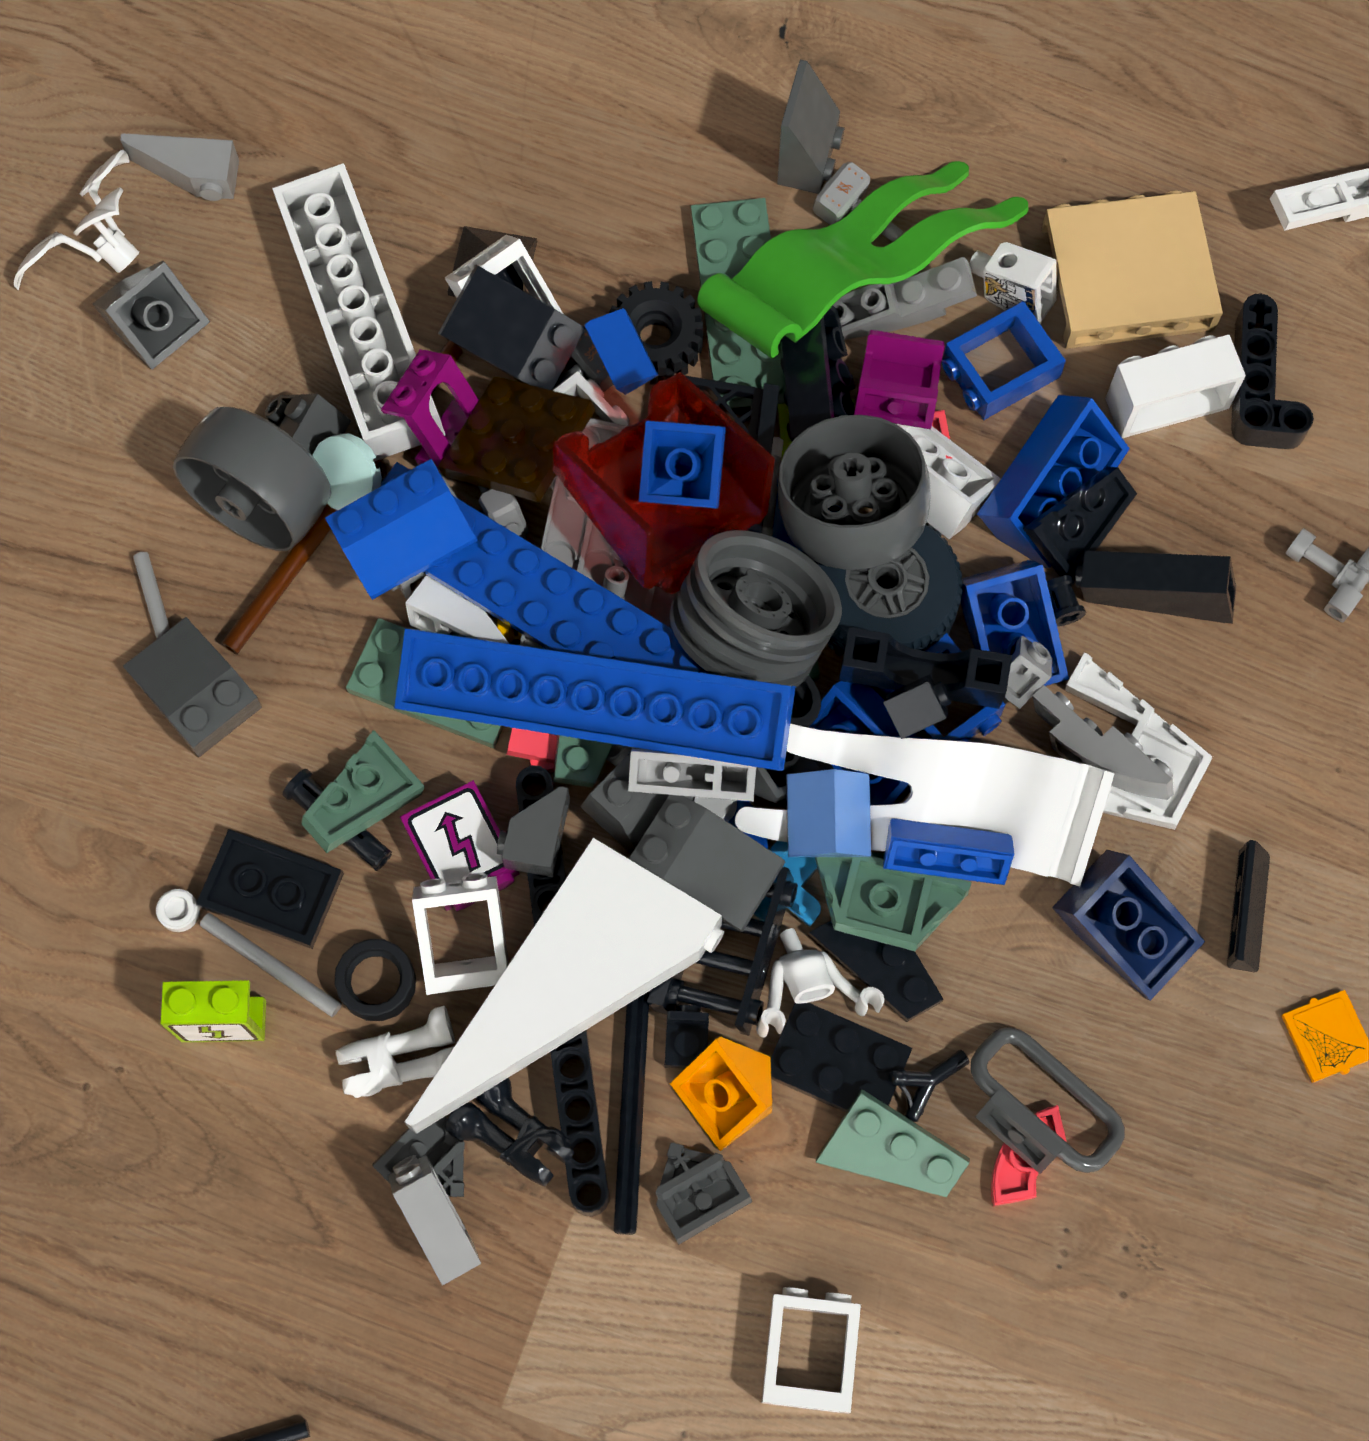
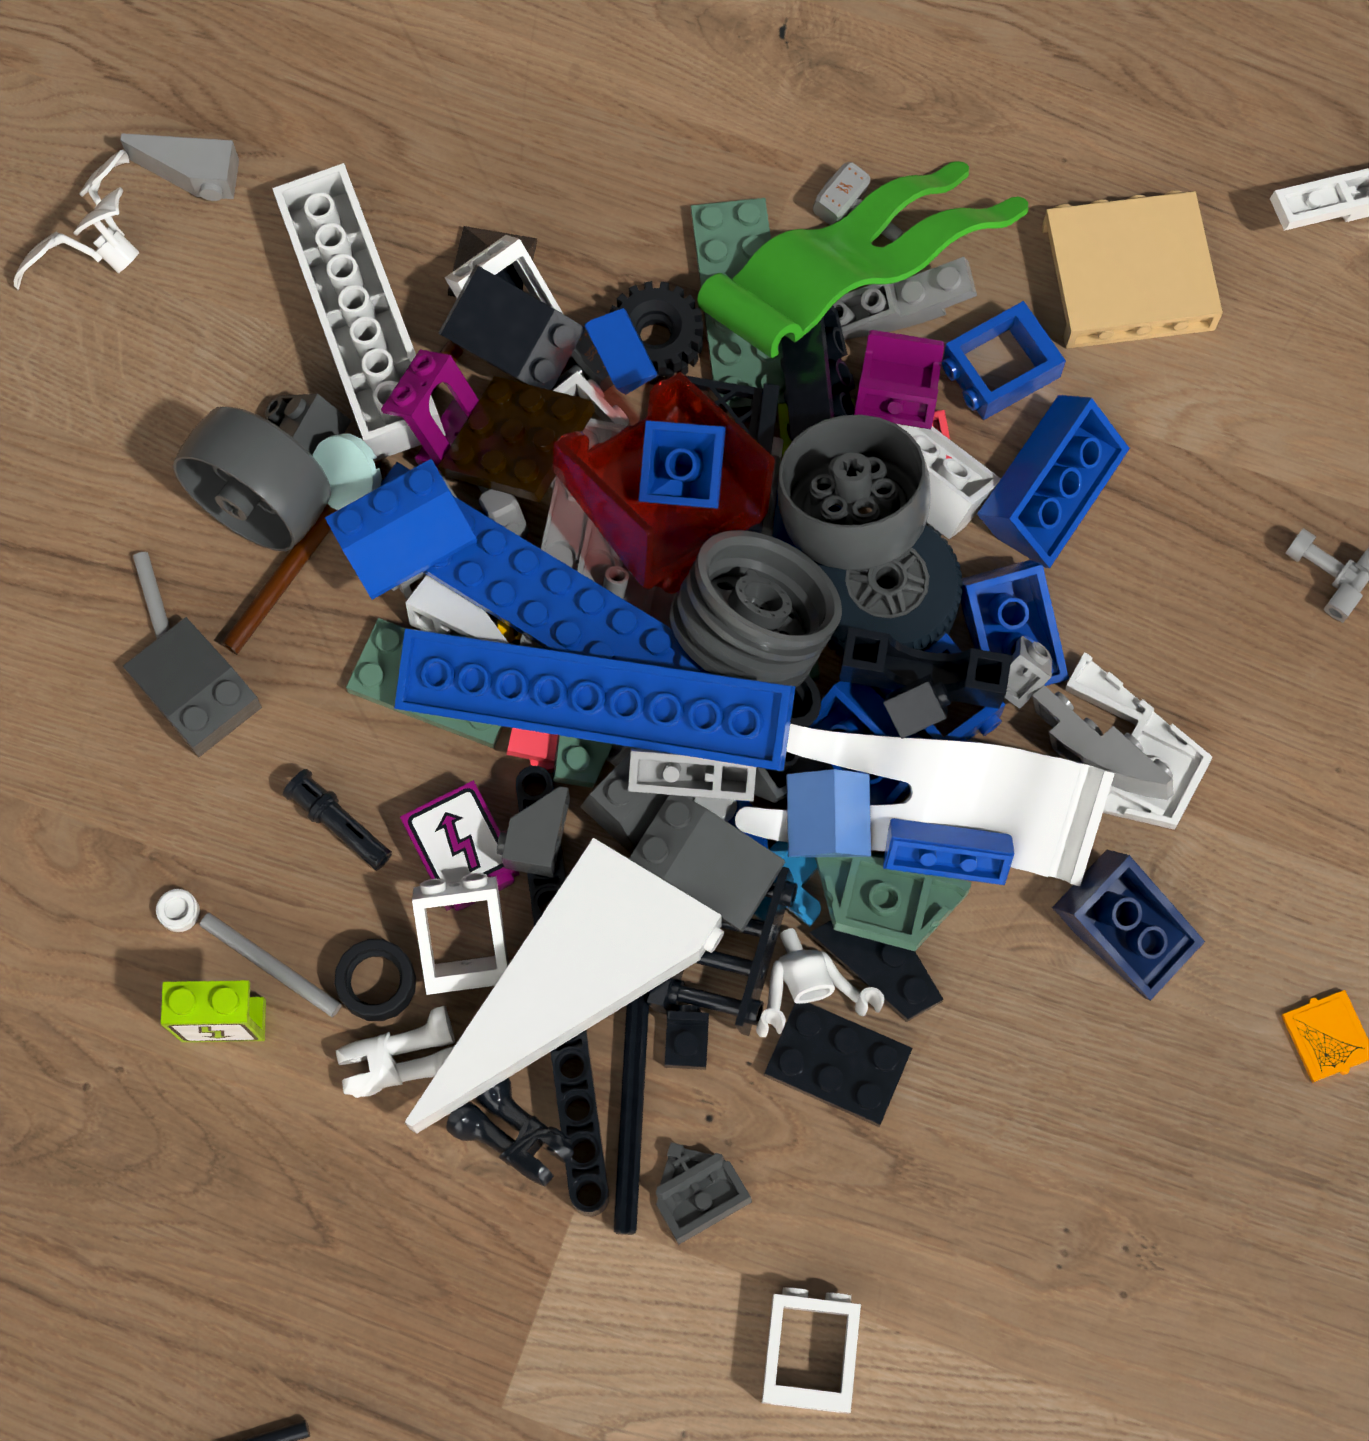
(151, 313): dark grey slope -> none
(270, 888): black plate -> none
(362, 794): sand green wing -> none
(433, 1218): light grey window -> none
(441, 1148): dark grey slope -> none
(726, 1090): light orange slope -> none
(808, 133): dark grey slope -> none
(892, 1148): sand green wing -> none
(926, 1082): black piece -> none
(1013, 1177): coral tile -> none
(1017, 276): white torso -> none
(1022, 1128): dark grey bar -> none
(1064, 601): black bush -> none
(1081, 520): black wing -> none
(1160, 583): black slope -> none
(1174, 385): white piece -> none
(1248, 907): black slope -> none
(1262, 372): black beam -> none

